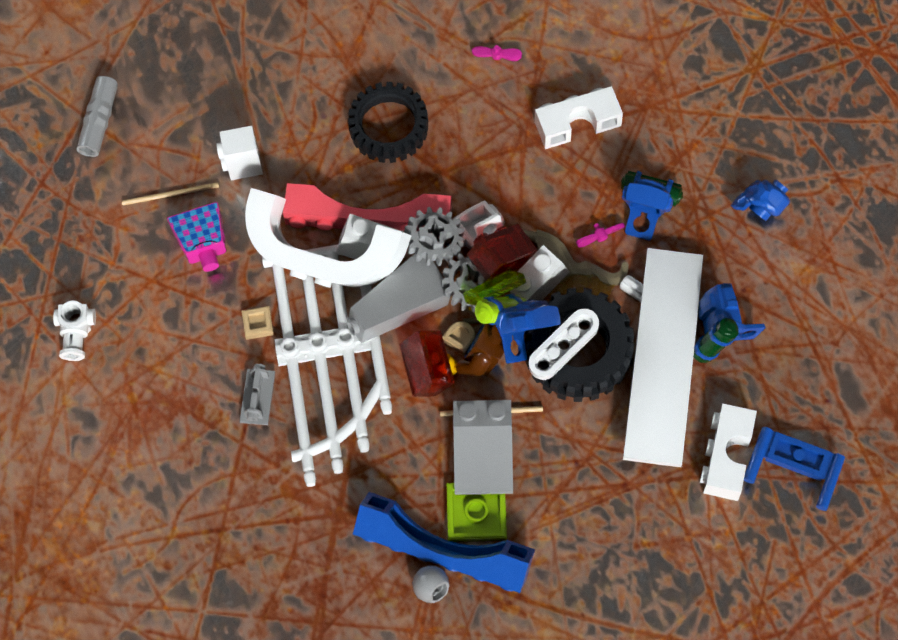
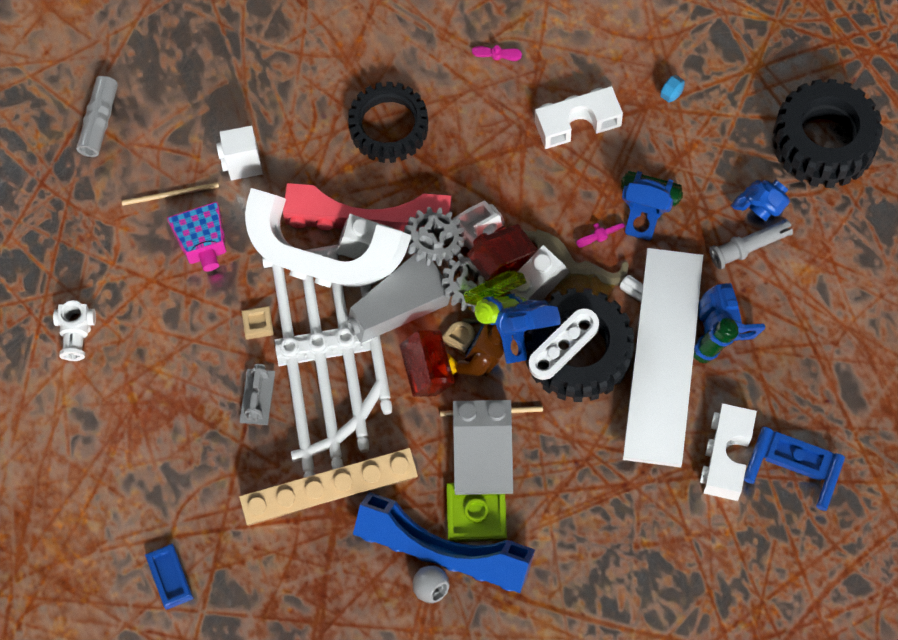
(169, 576): none -> blue tile
(328, 486): none -> tan arch
(672, 88): none -> dark azure tile
(740, 247): none -> light grey pin
(835, 103): none -> black tyre

